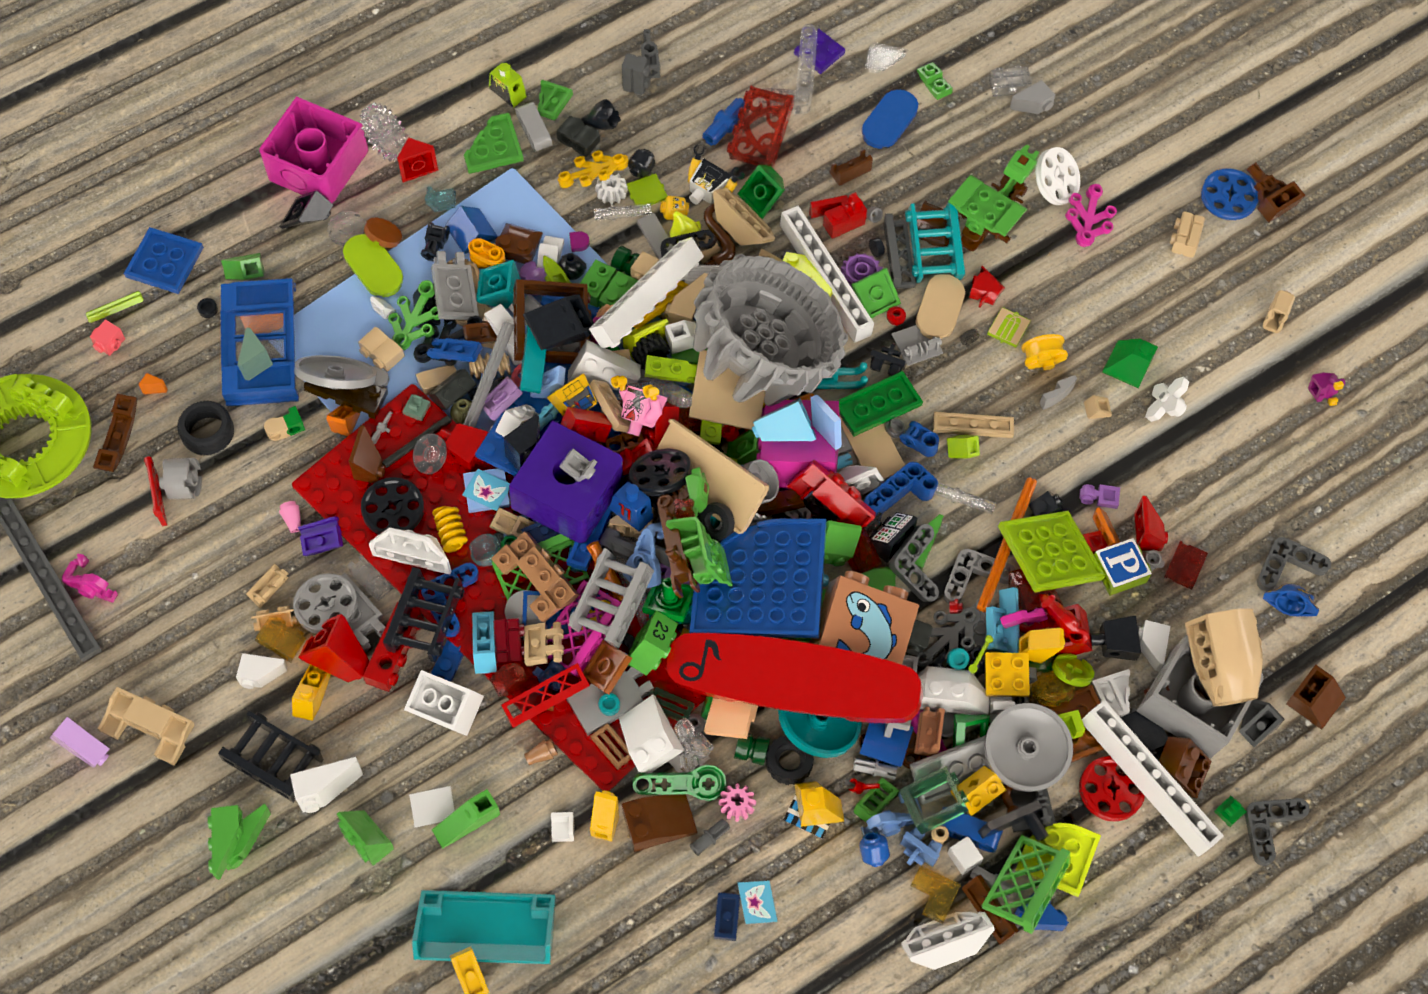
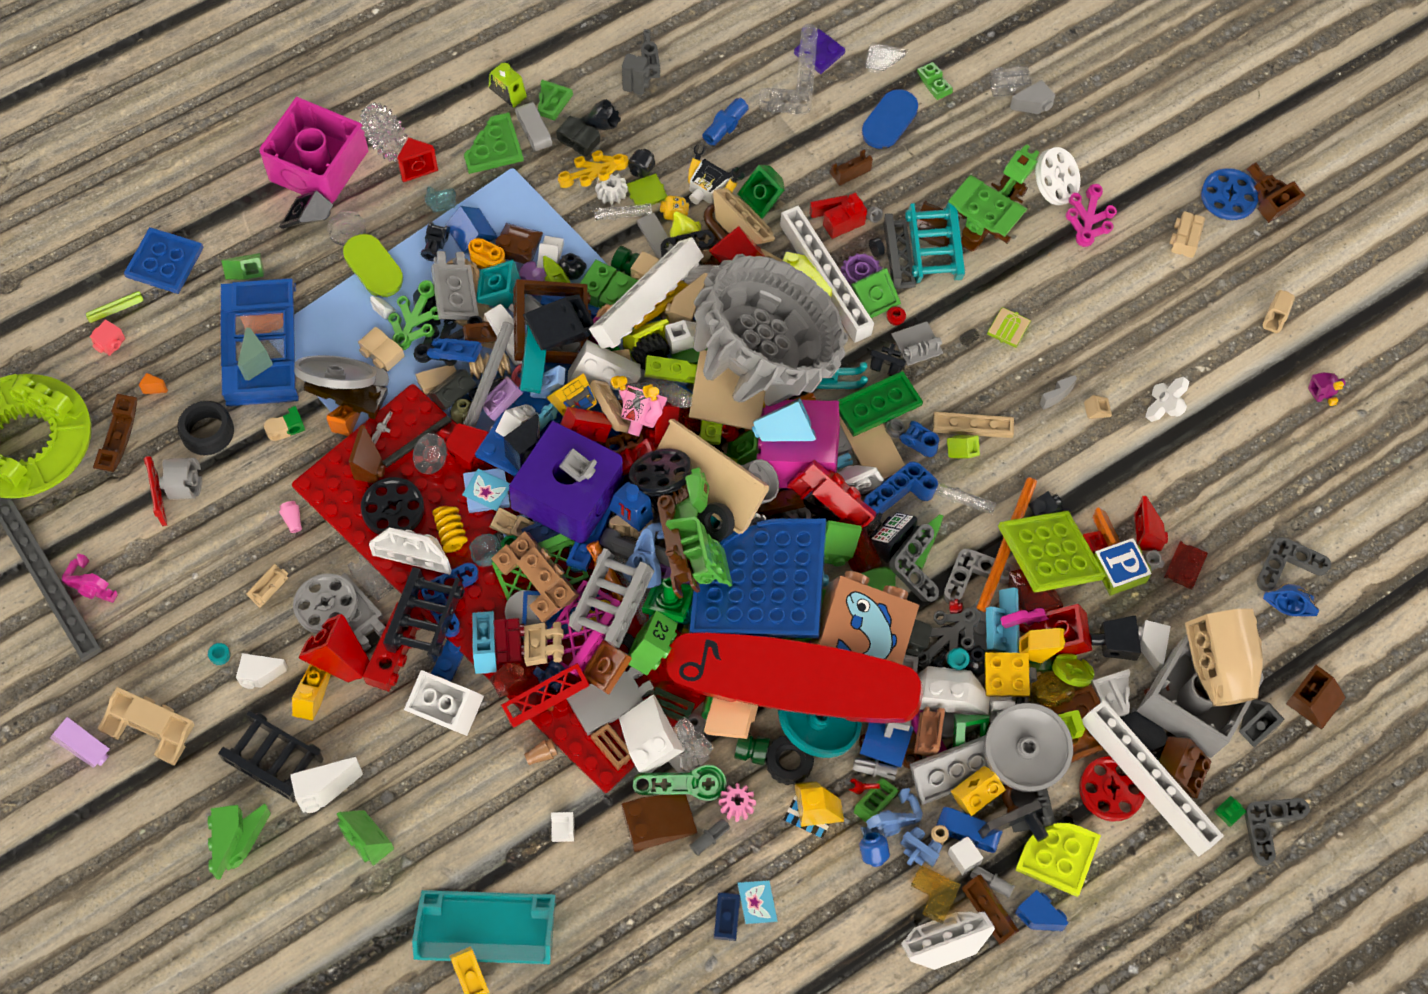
(207, 308): black tile -> none
(219, 654): none -> teal tile
(280, 638): clear yellow brick -> none
(283, 612): tan hinge -> none
(320, 536): dark purple plate -> none
(383, 232): dark orange tile -> none
(416, 407): sand green tile -> none
(431, 806): white sticker -> none
(466, 818): bright green slope -> none
(579, 241): magenta tile -> none
(604, 815): yellow slope -> none
(609, 704): teal tile -> none
(679, 504): clear red plate -> none
(735, 243): none -> red slope
(770, 150): clear red fence -> none
(826, 421): light blue tile -> none
(927, 784): clear green window -> none
(940, 306): tan tile -> none
(973, 667): lime hinge -> none
(985, 287): red piece -> none
(1044, 351): yellow wheel -> none
(1046, 886): bright green fence -> none
(1064, 619): red animal -> none
(1106, 495): medium lavender plate -> none
(1130, 361): green slope -> none

